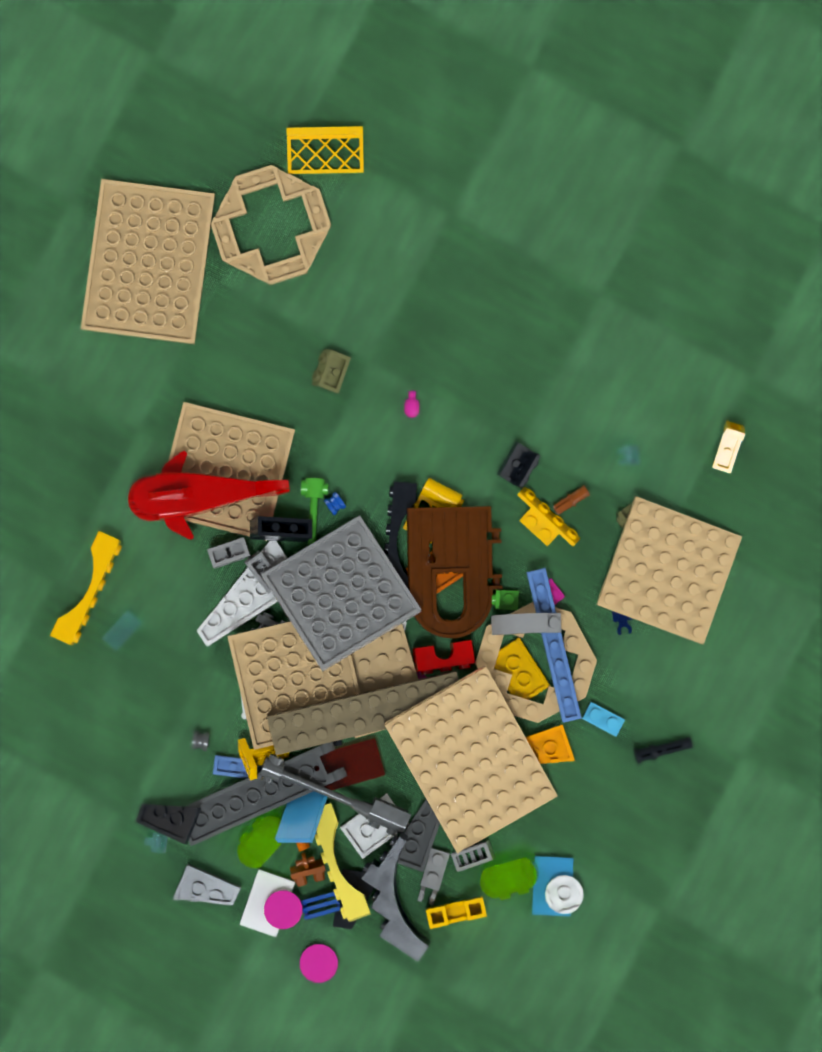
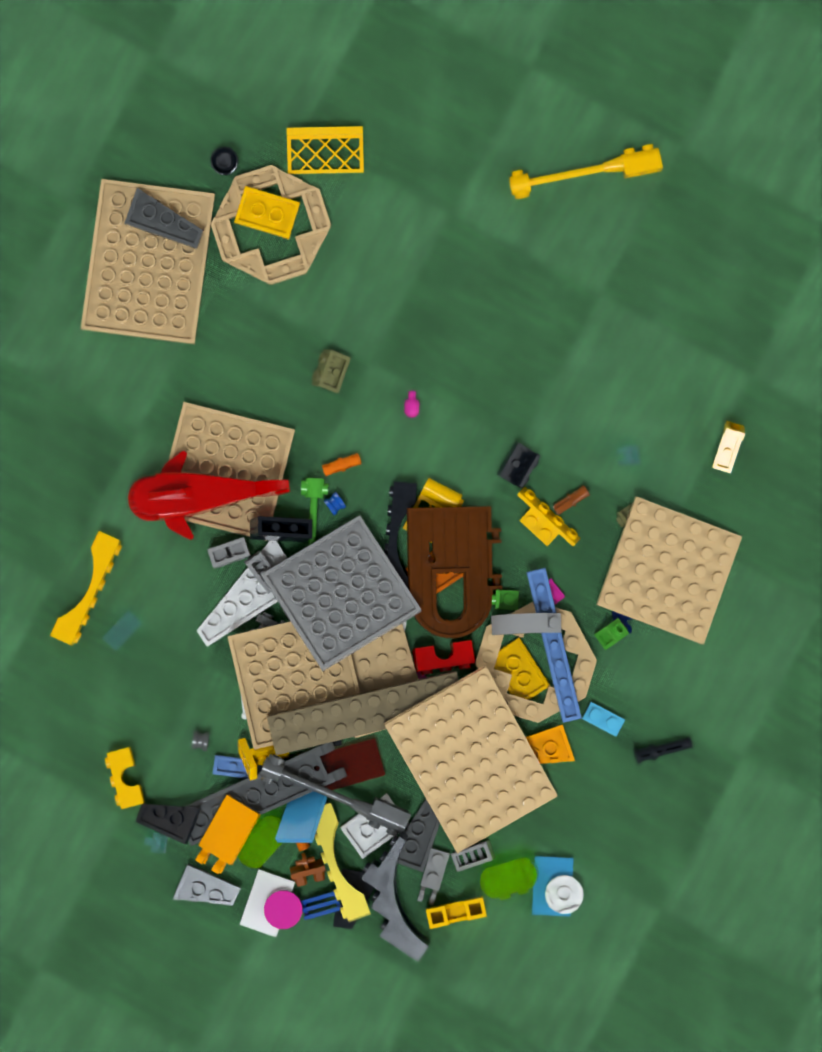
(118, 762): none -> yellow arch
(157, 219): none -> dark grey wing
(224, 160): none -> black hair
(227, 833): none -> light orange tile
(267, 212): none -> yellow tile
(318, 963): dark pink tile -> none
(341, 464): none -> orange pin
(611, 634): none -> bright green bracket
(630, 163): none -> yellow bar

